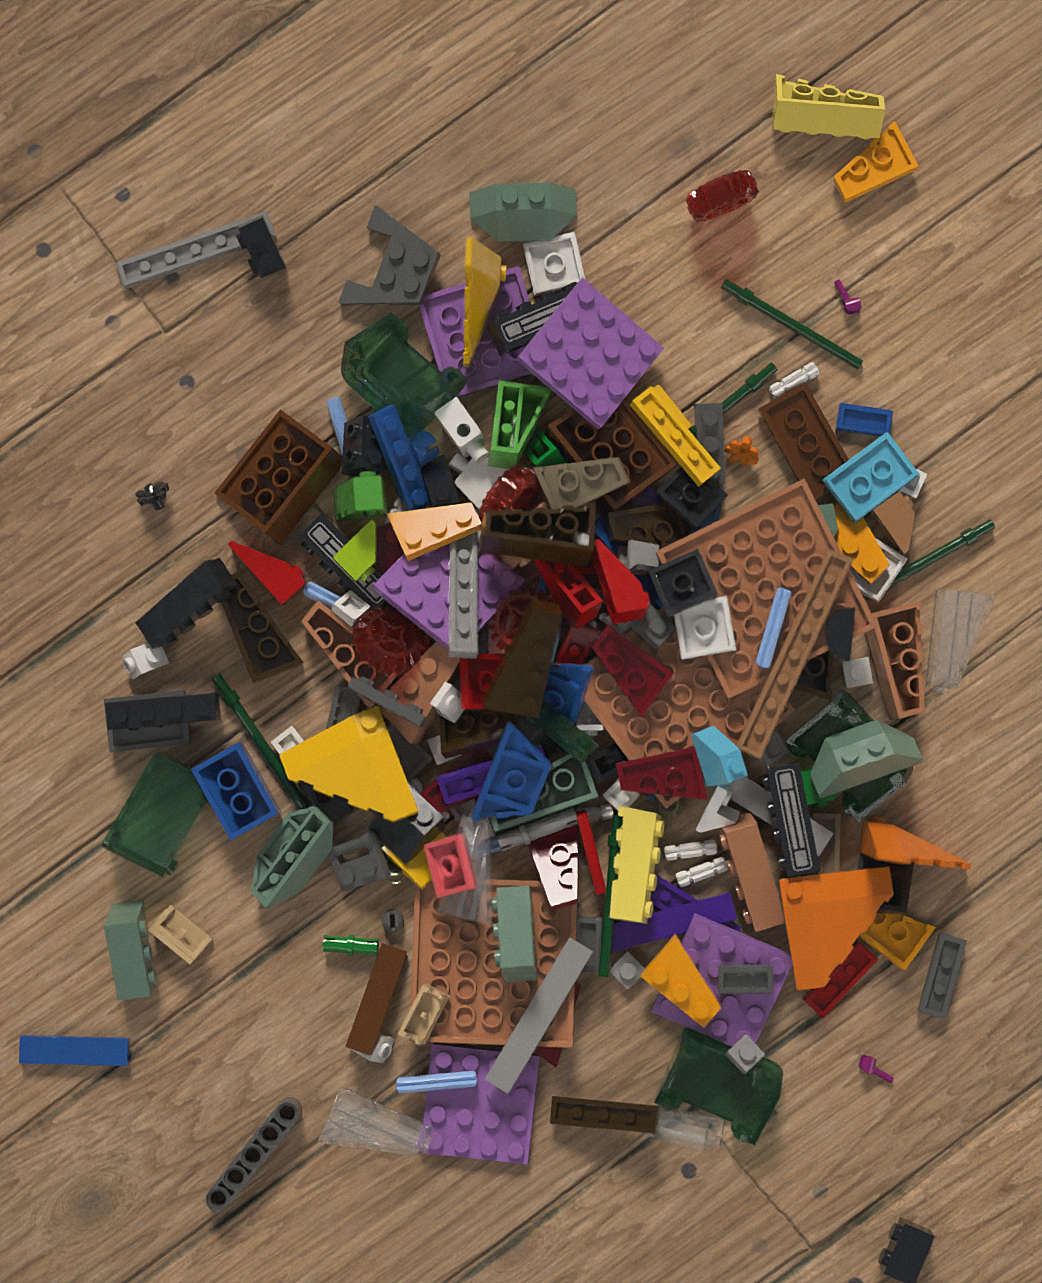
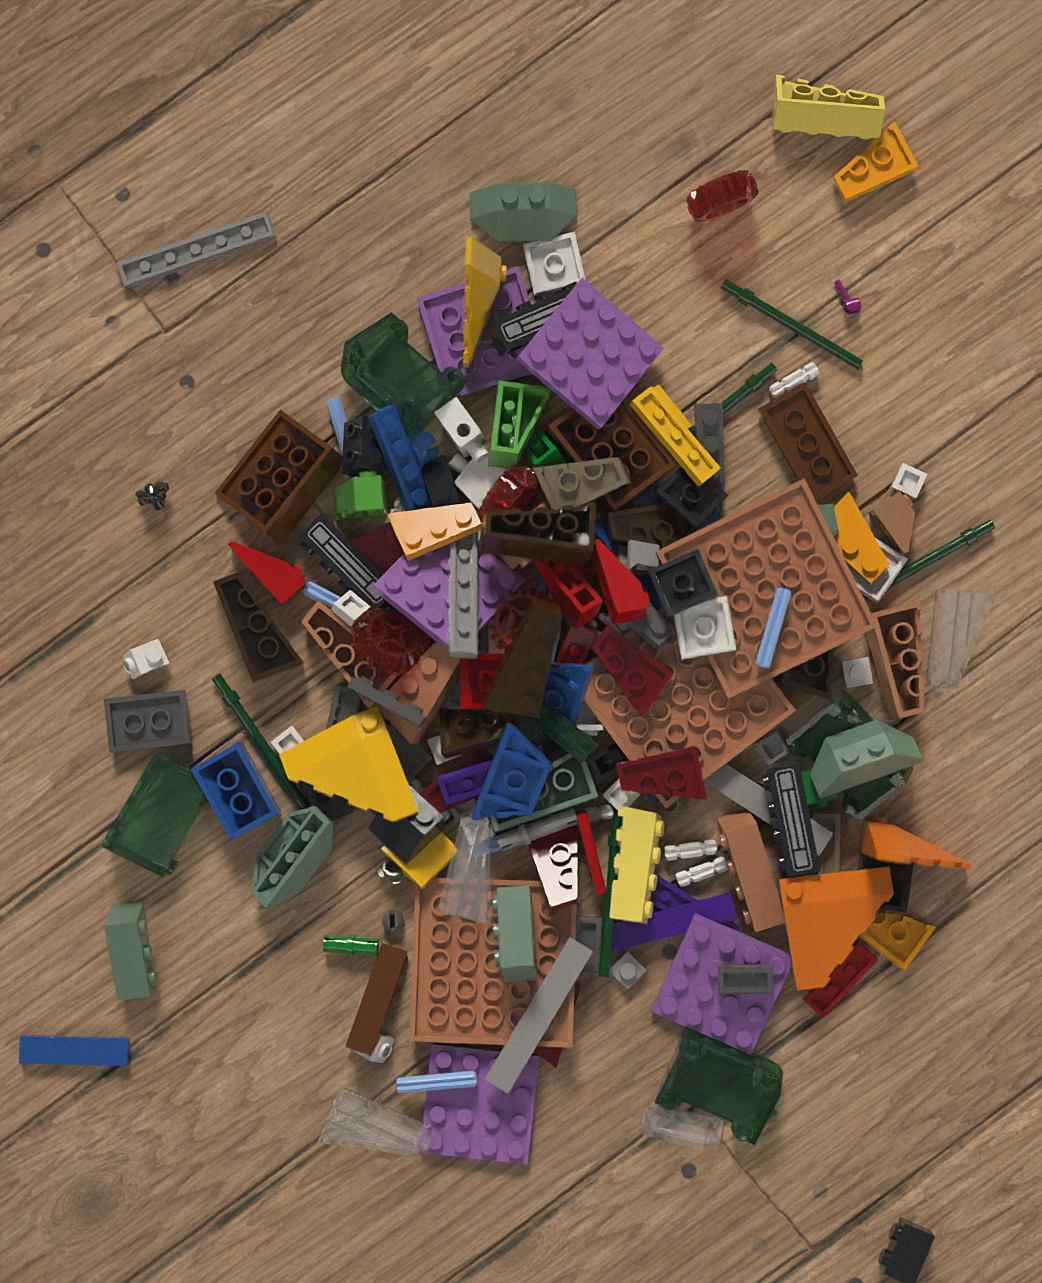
(163, 711): black brick -> none
(180, 934): tan hinge -> none
(186, 603): black brick -> none
(244, 1163): dark grey beam -> none
(262, 247): black brick -> none
(360, 553): lime slope -> none
(362, 869): dark grey plate -> none
(403, 271): dark grey wing -> none
(424, 1014): tan hinge -> none
(448, 702): white bracket -> none
(451, 865): coral slope -> none
(605, 1114): dark brown plate -> none
(679, 980): light orange wing -> none
(717, 812): white slope -> none
(718, 757): medium azure slope -> none
(742, 451): orange plant -> none
(745, 1054): light grey plate -> none
(794, 653): medium nougat tile -> none
(840, 633): black tile -> none
(863, 420): blue tile -> none
(868, 1065): magenta hand -> none
(870, 477): medium azure tile -> none
(941, 975): dark grey plate -> none

